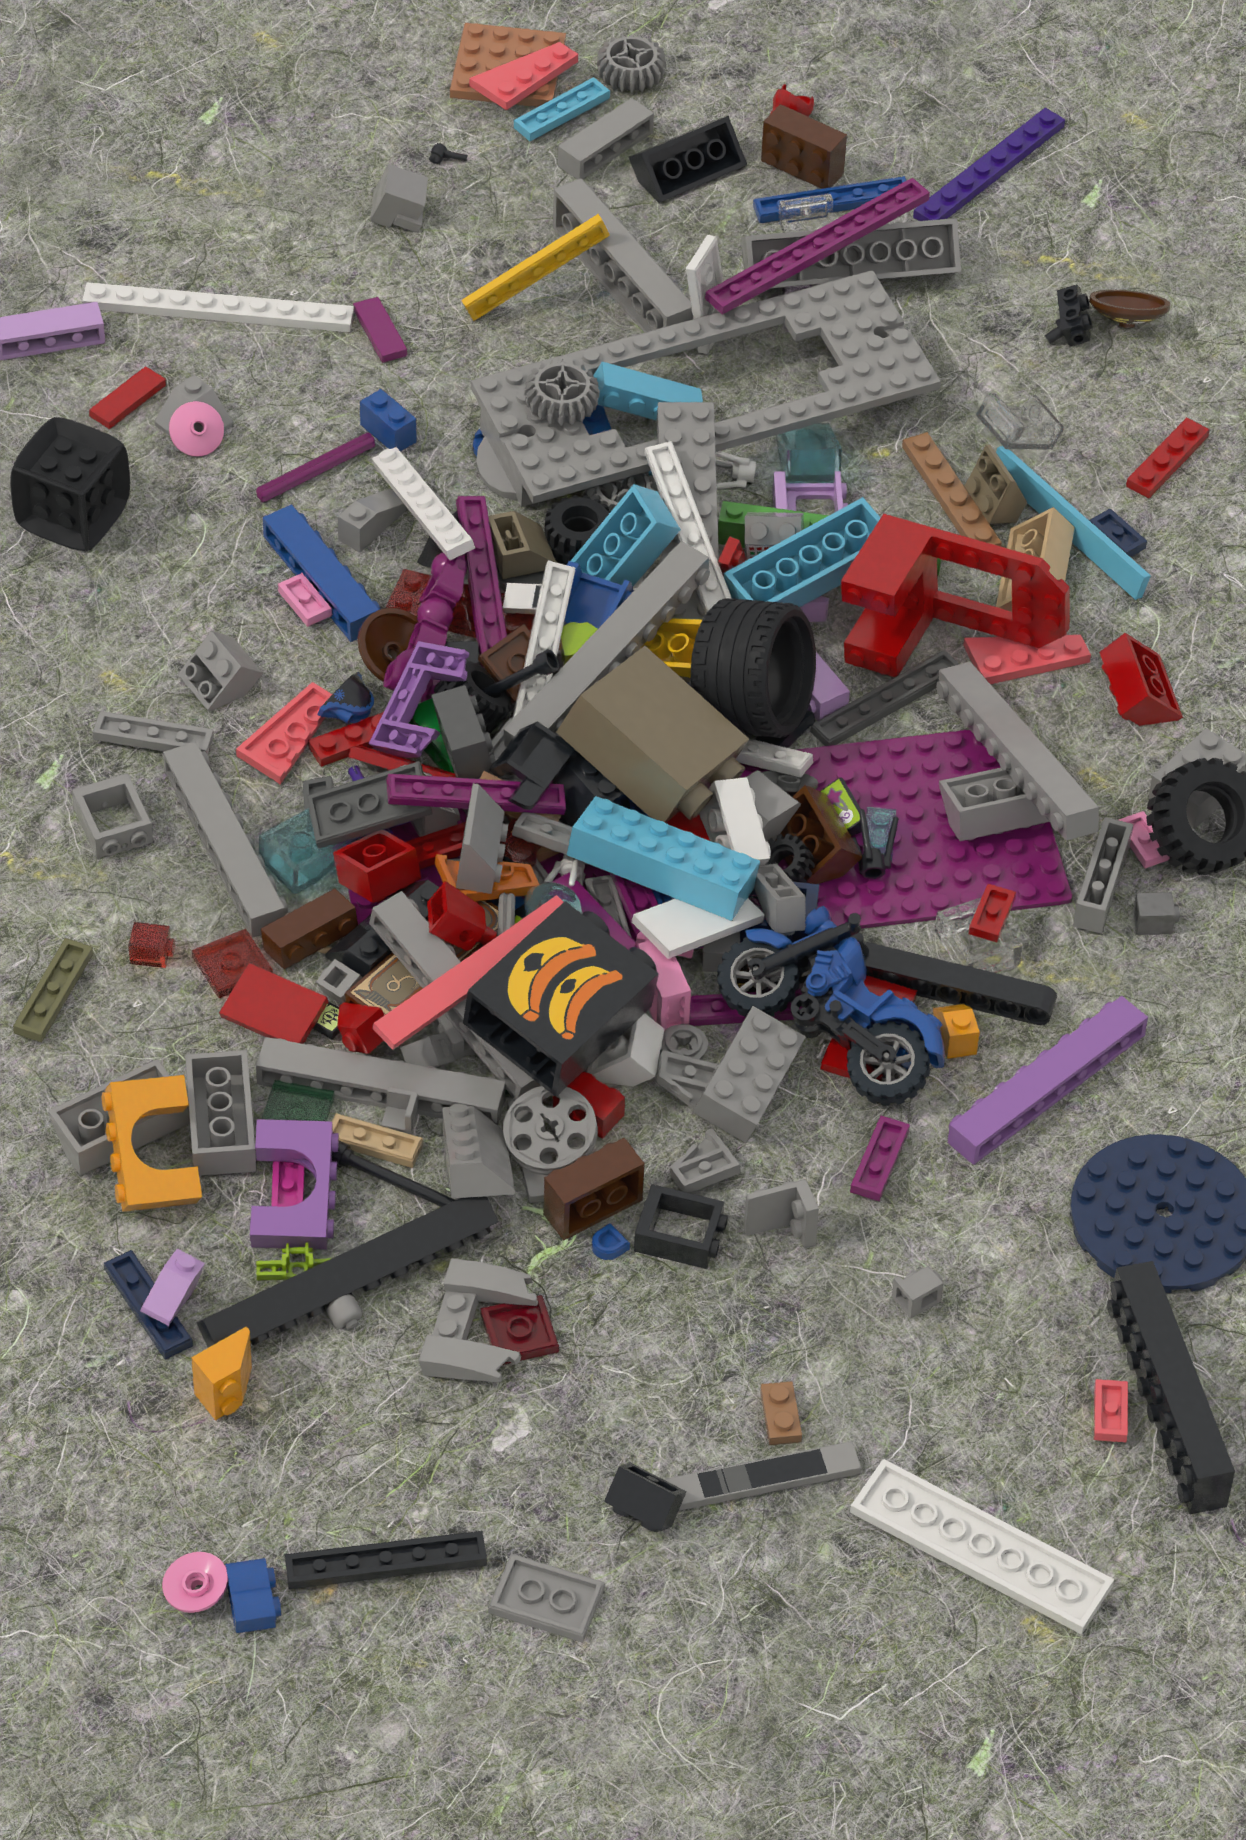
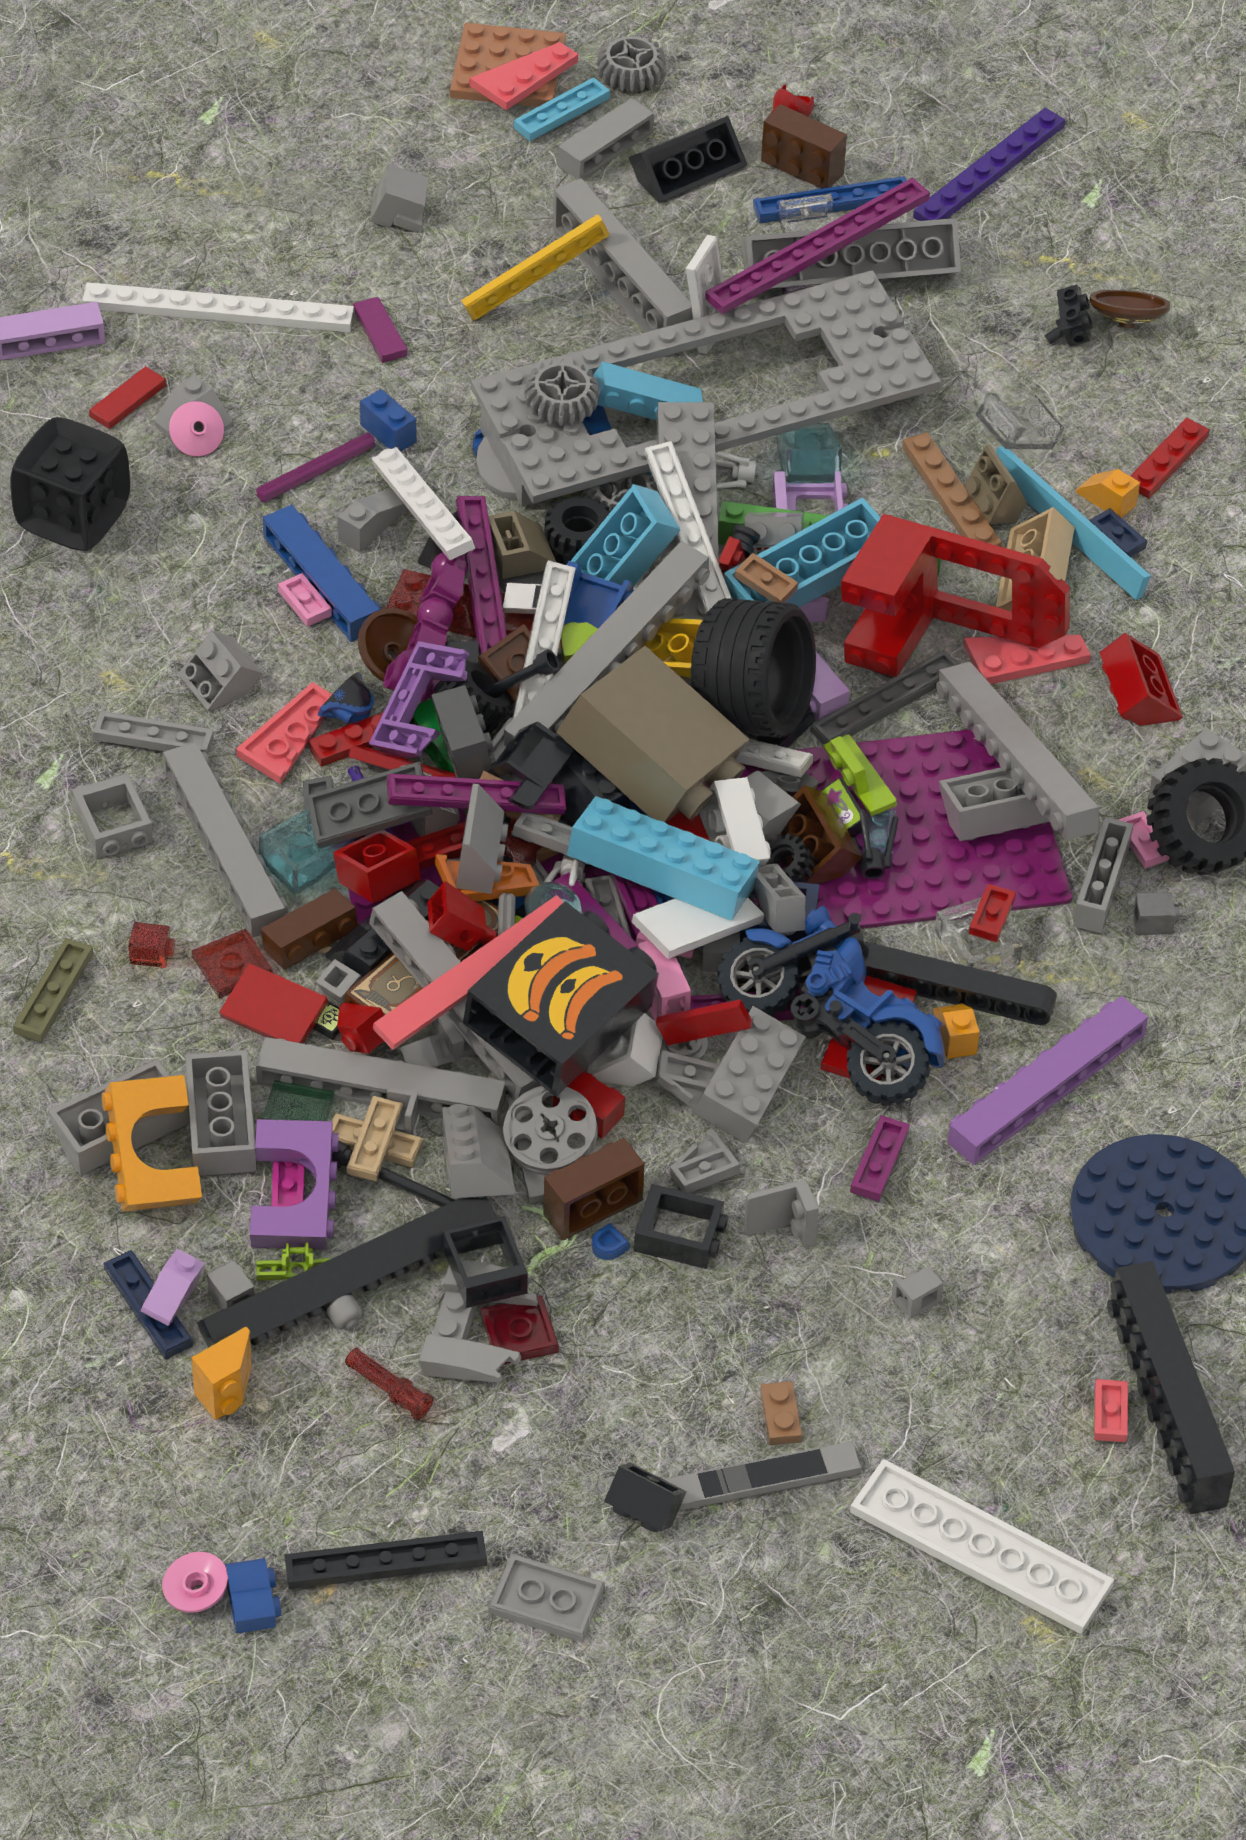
(229, 1285): none -> light grey brick
(374, 1138): none -> tan tile
(400, 1390): none -> clear red pin
(440, 152): black hand -> none
(491, 1285): none -> black window
(704, 1022): none -> red tile
(747, 537): none -> black wheel
(766, 579): none -> medium nougat plate
(860, 774): none -> lime bracket
(1111, 490): none -> light orange slope

